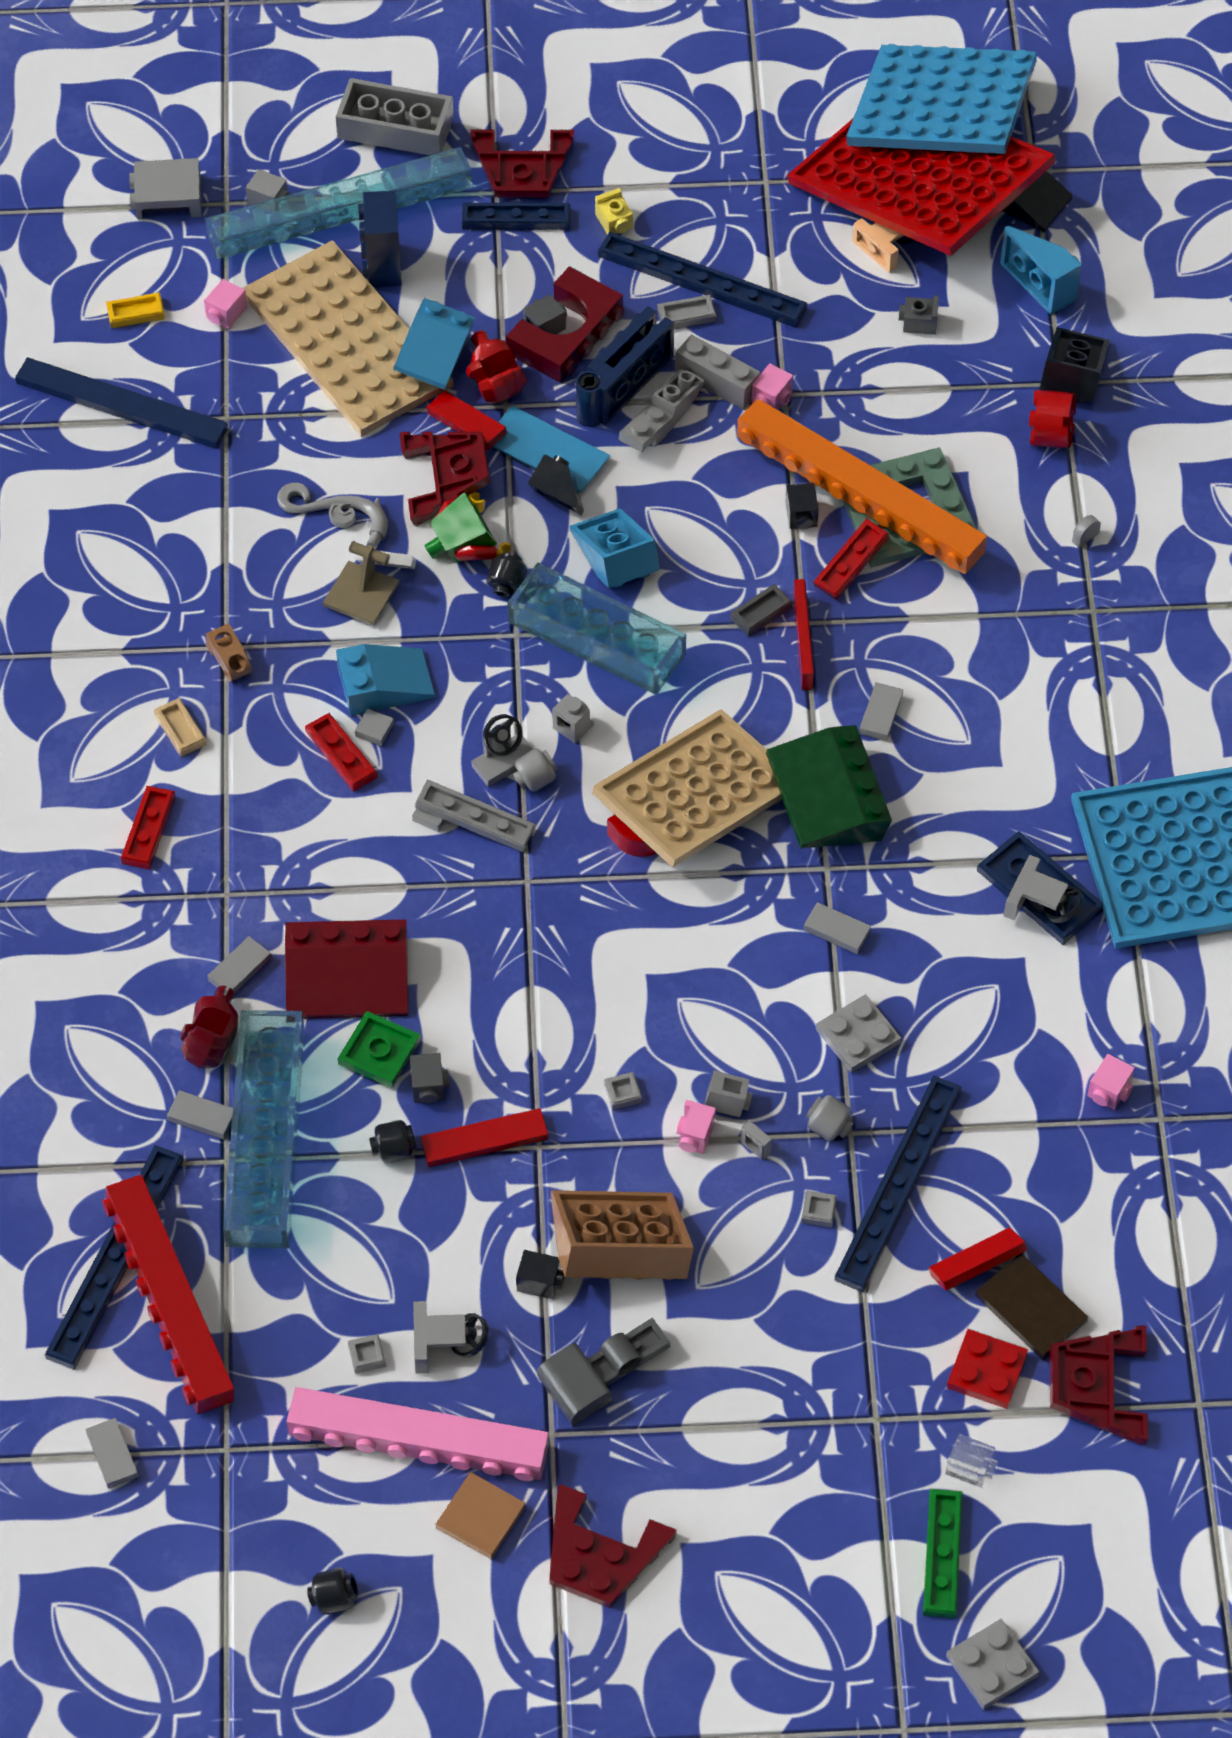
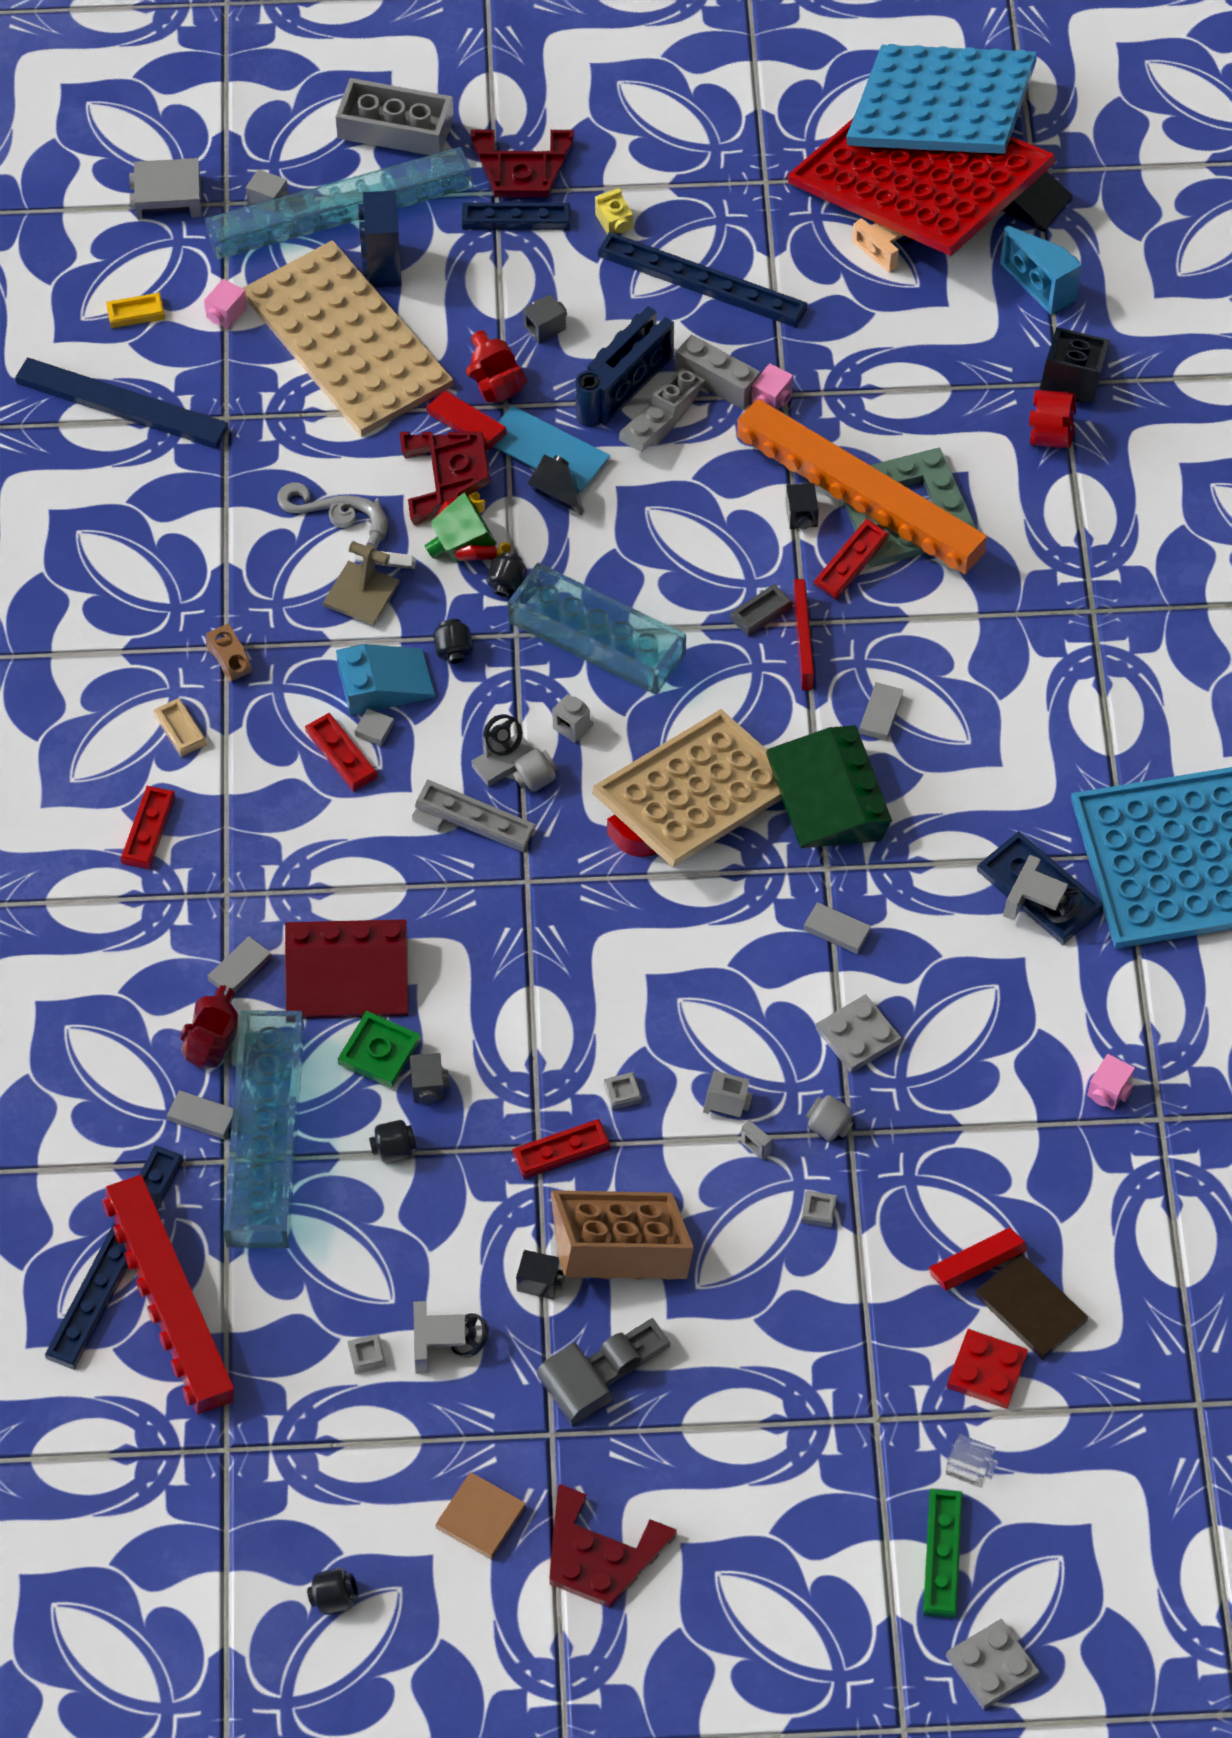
(111, 1453): light grey tile -> none
(418, 1434): bright pink brick -> none
(434, 343): dark azure slope -> none
(453, 641): none -> black head
(484, 1137): red tile -> none
(560, 354): dark red arch -> none
(561, 1148): none -> red tile
(616, 547): dark azure slope -> none
(688, 311): light grey tile -> none
(696, 1126): bright pink brick -> none
(897, 1184): dark blue tile -> none
(919, 315): dark grey brick -> none
(1085, 1381): dark red wing -> none
(1086, 530): light grey tile -> none

